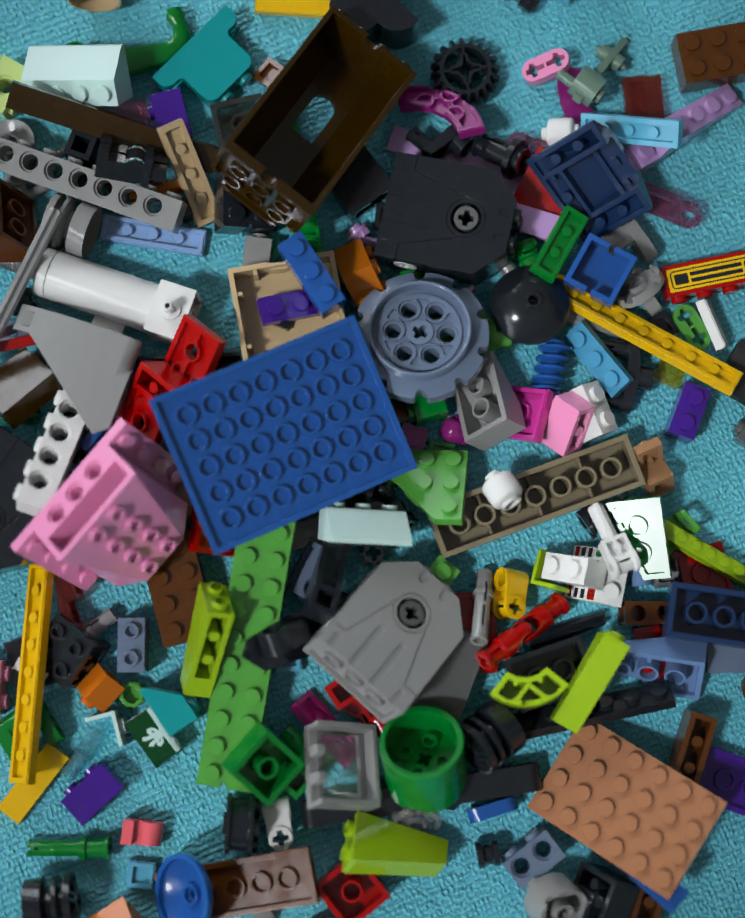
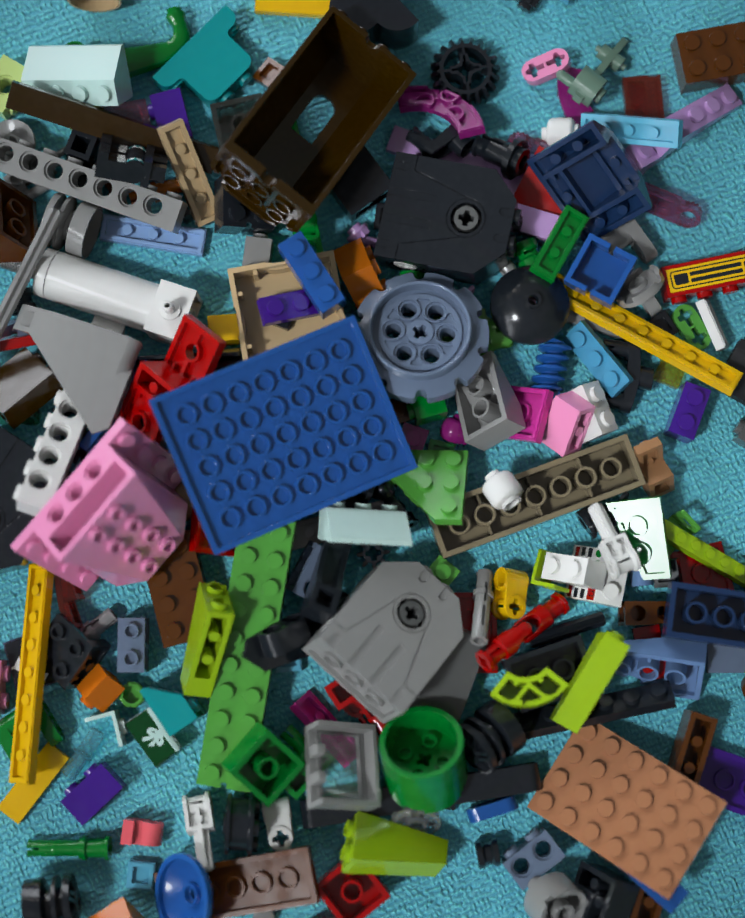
(199, 823): none -> white connector
(225, 327): none -> yellow brick

